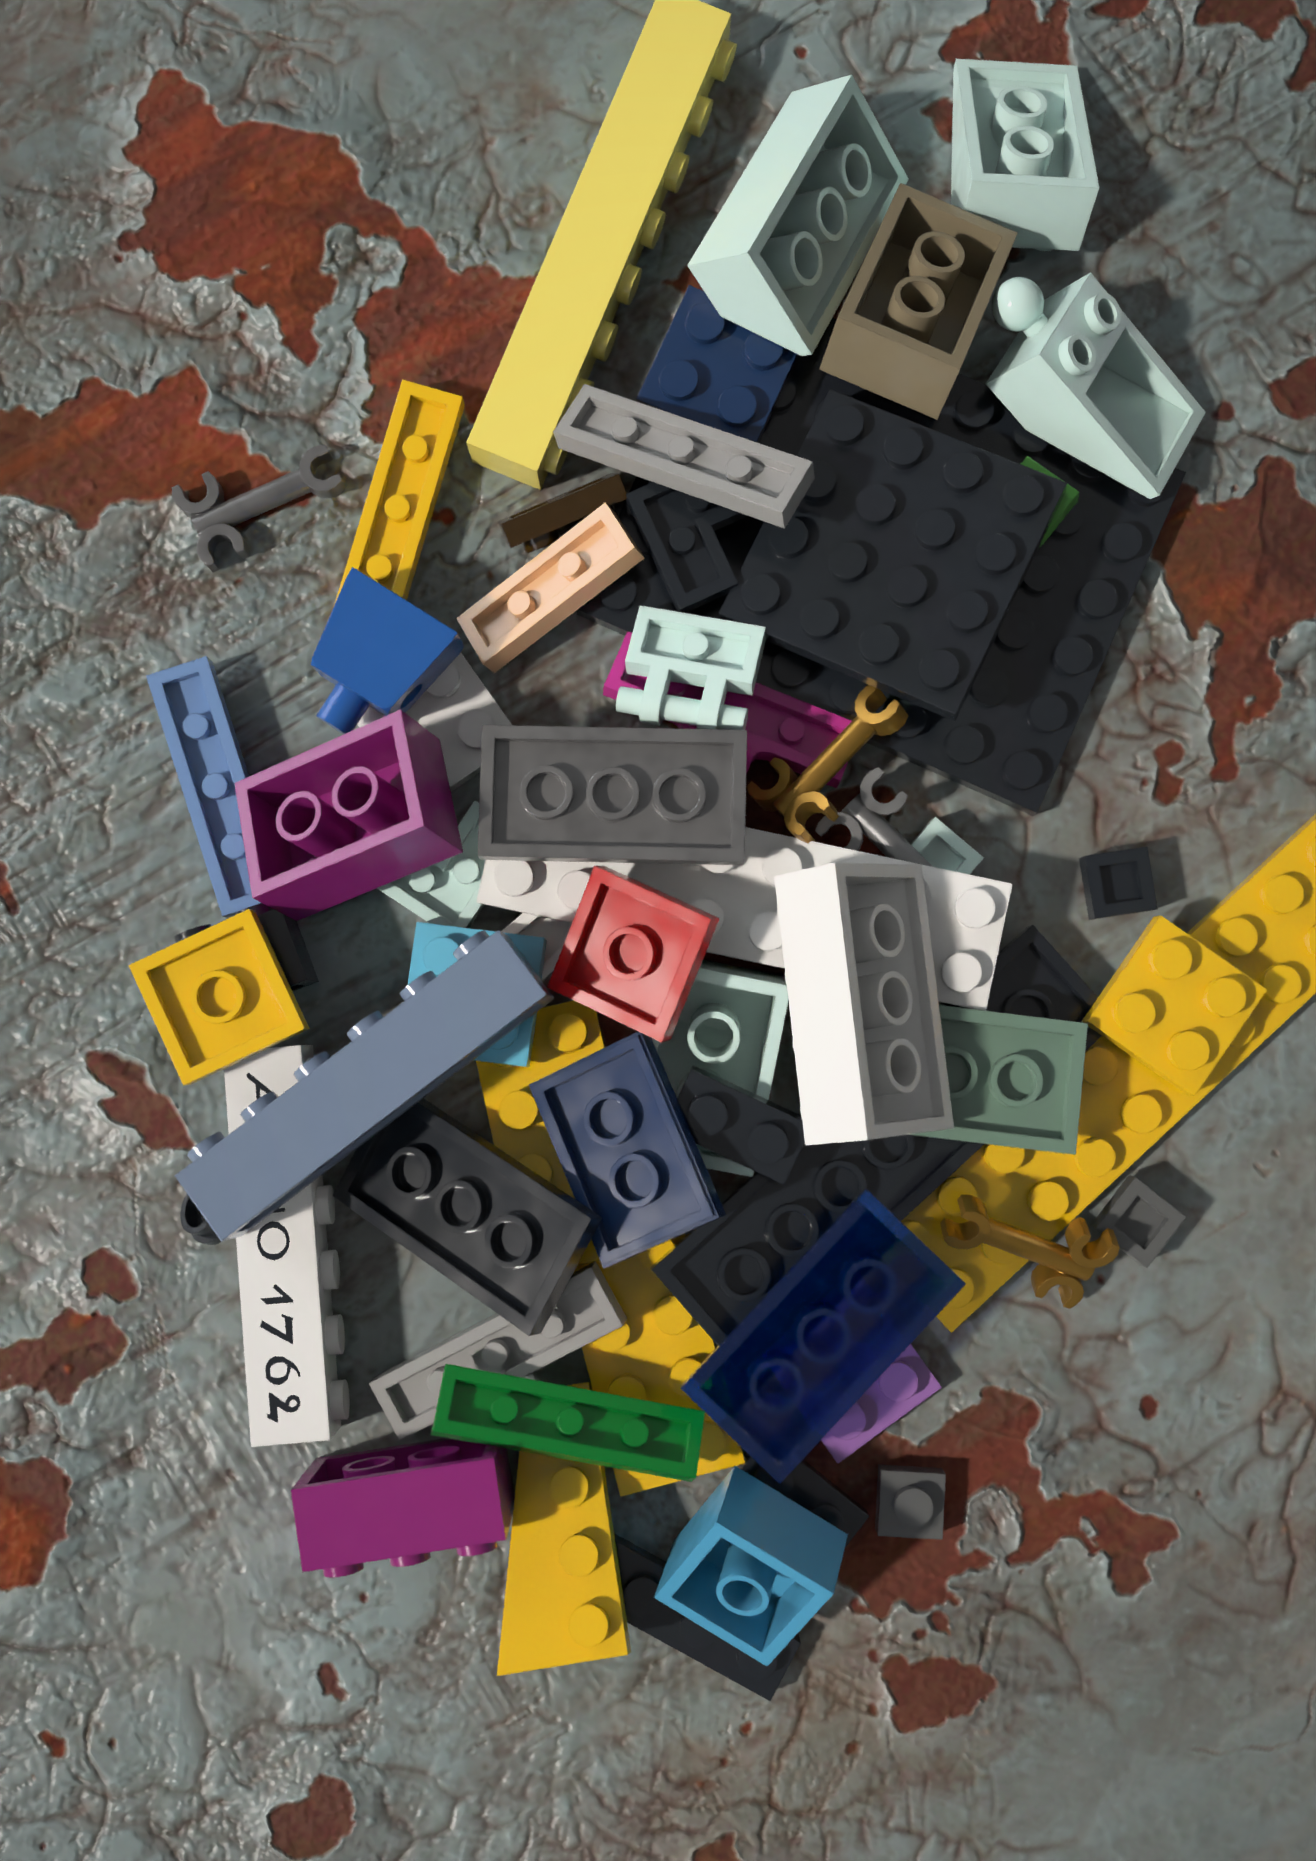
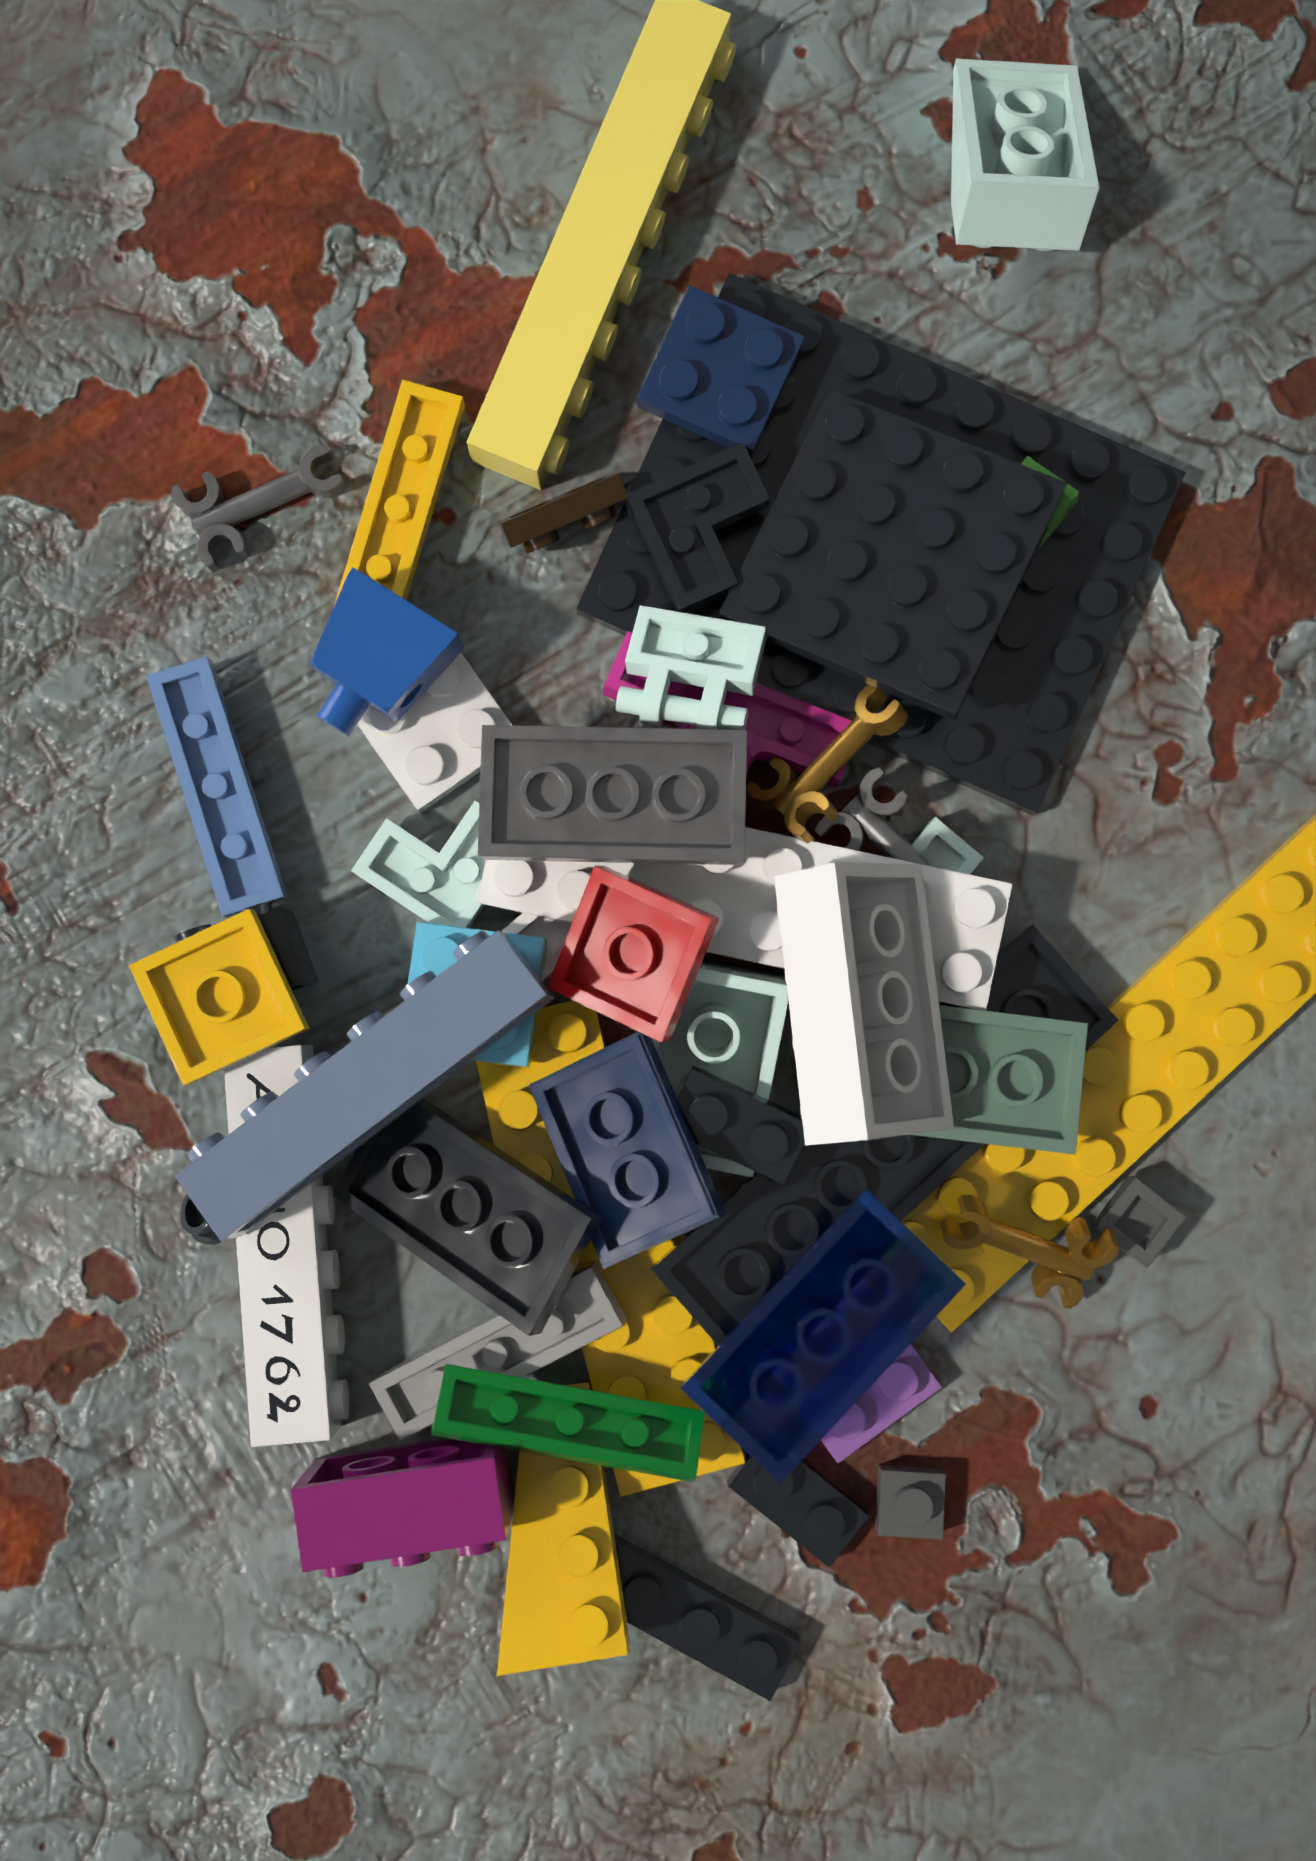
(347, 817): magenta brick -> none
(550, 588): light nougat plate -> none
(685, 455): light grey plate -> none
(752, 1566): dark azure brick -> none
(801, 217): light aqua slope -> none
(917, 301): dark tan brick -> none
(1092, 382): light aqua slope -> none
(1118, 883): black plate -> none
(1174, 1005): yellow plate -> none

